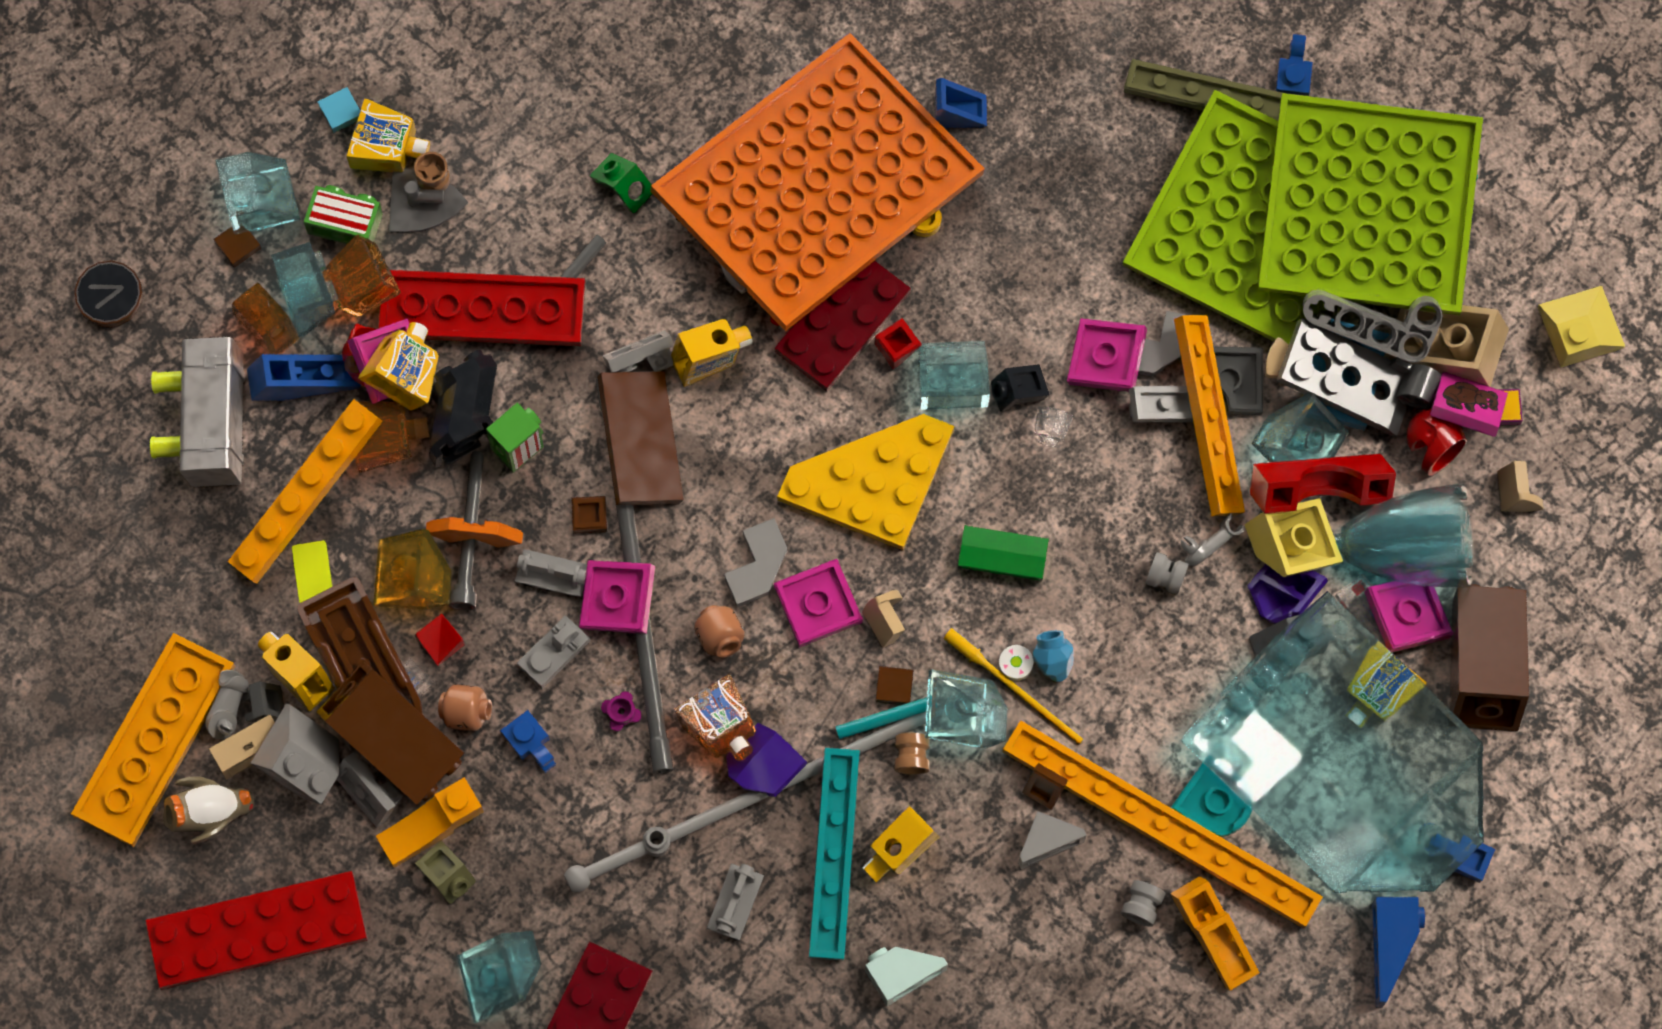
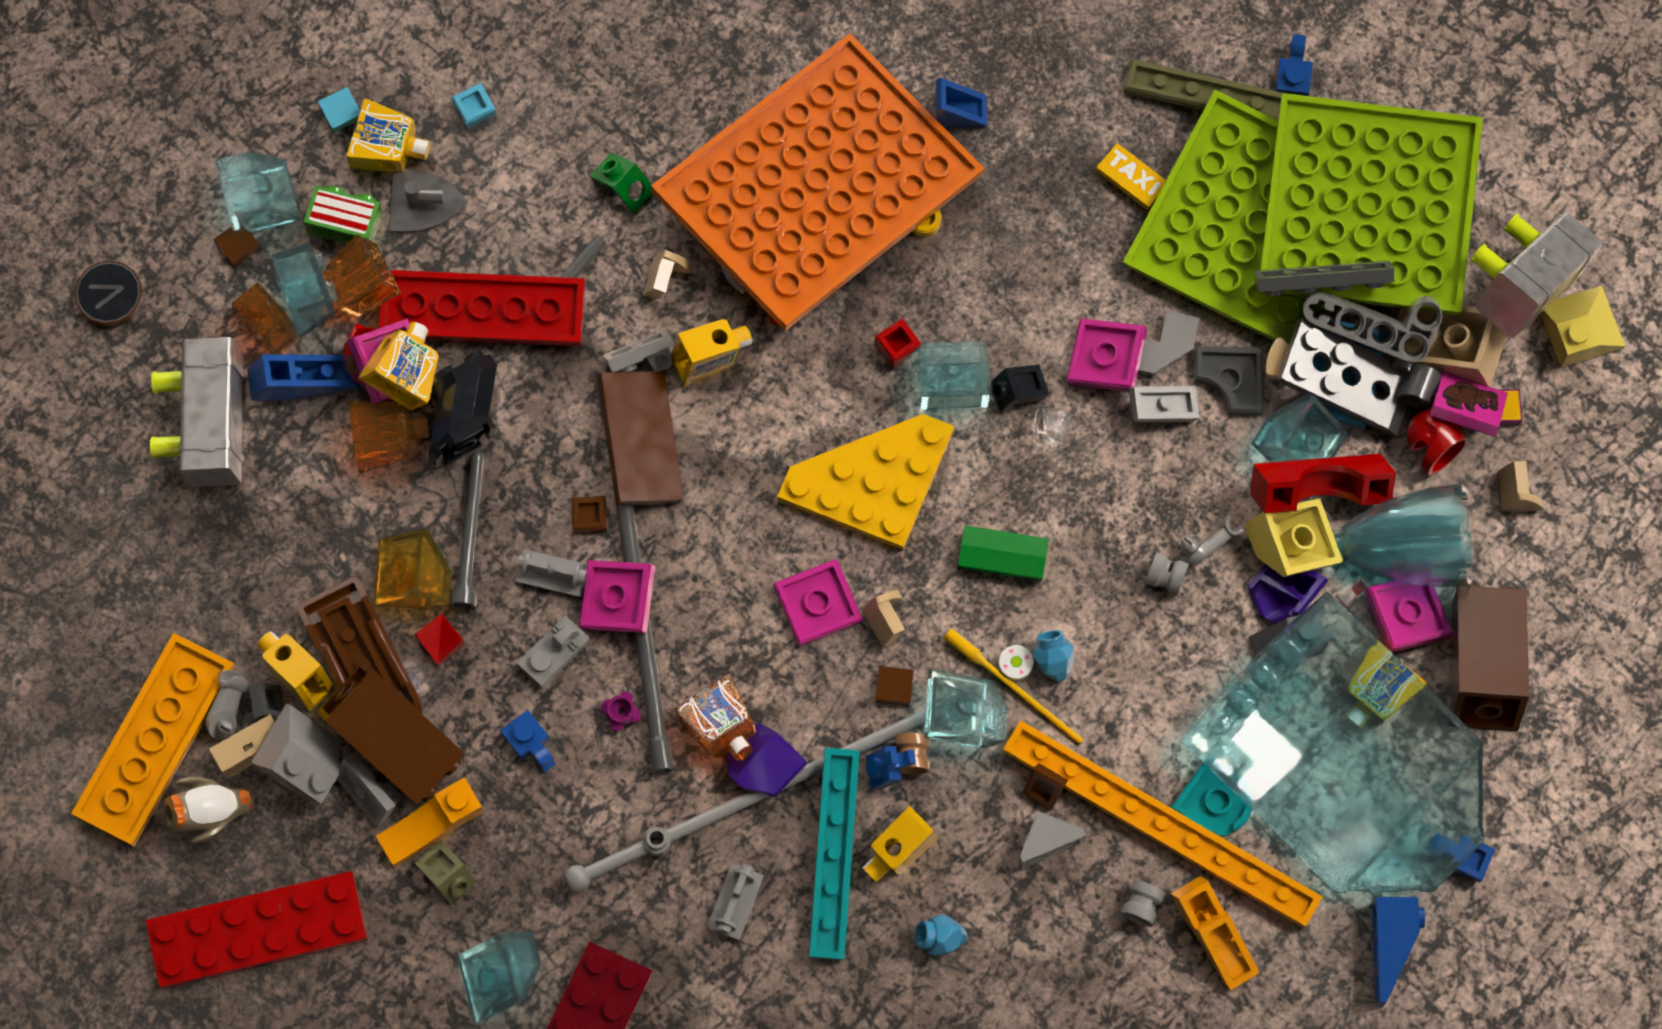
(305, 491): light orange plate -> none
(311, 569): neon yellow sticker -> none
(428, 167): medium nougat wheel -> none
(464, 707): nougat head -> none
(474, 105): none -> medium azure tile
(493, 533): orange tile -> none
(516, 436): bright green brick -> none
(661, 270): none -> tan tile
(719, 631): nougat head -> none
(757, 578): light grey tile -> none
(842, 325): dark red plate -> none
(881, 718): teal bar -> none
(885, 766): none -> blue plate
(901, 971): light aqua slope -> none
(940, 935): none -> dark azure rock
(1131, 176): none -> yellow tile
(1209, 415): light orange plate -> none
(1338, 277): none -> dark grey plate
(1537, 274): none -> flat silver piece

